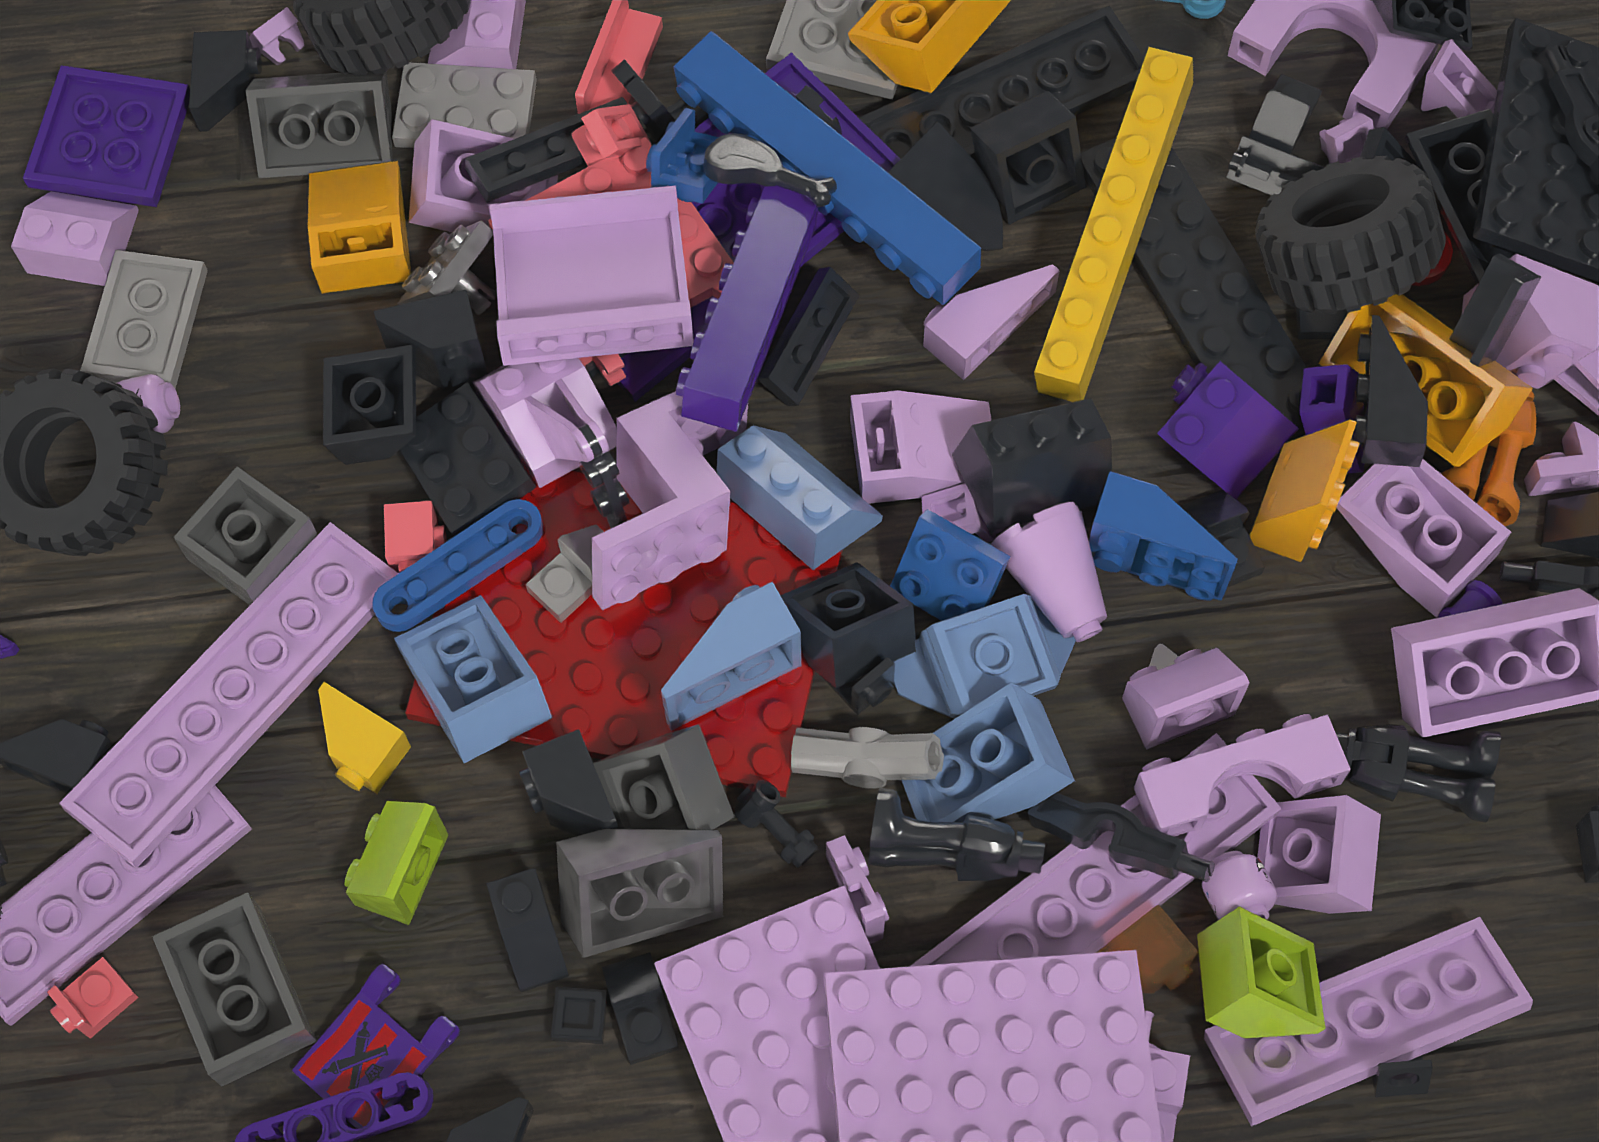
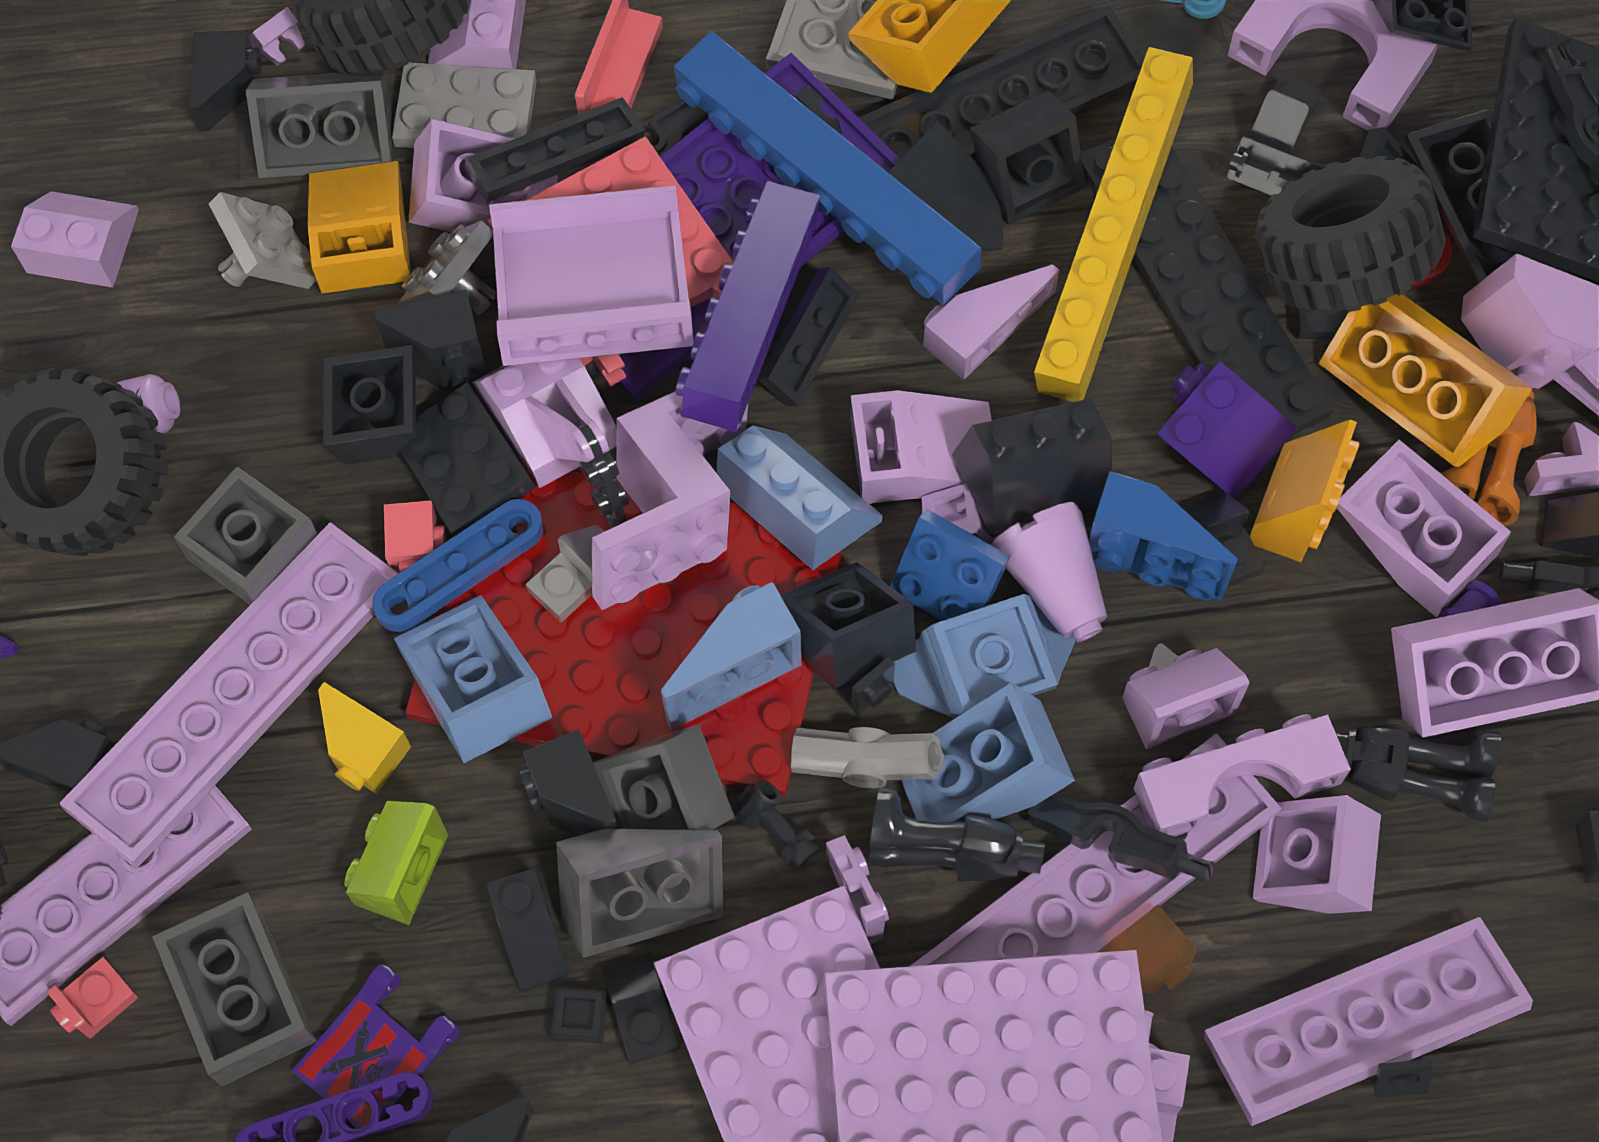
(108, 136): dark purple plate -> none
(144, 317): light grey plate -> none
(261, 243): none -> light grey plate
(608, 133): coral slope -> none
(647, 105): black plate -> none
(680, 160): blue bracket -> none
(743, 159): black piece -> none
(1239, 882): lavender head -> none
(1259, 978): lime slope -> none
(1330, 400): dark purple slope -> none
(1346, 139): lavender tile -> none
(1394, 405): black slope -> none
(1457, 84): lavender slope -> none
(1494, 309): black panel -> none

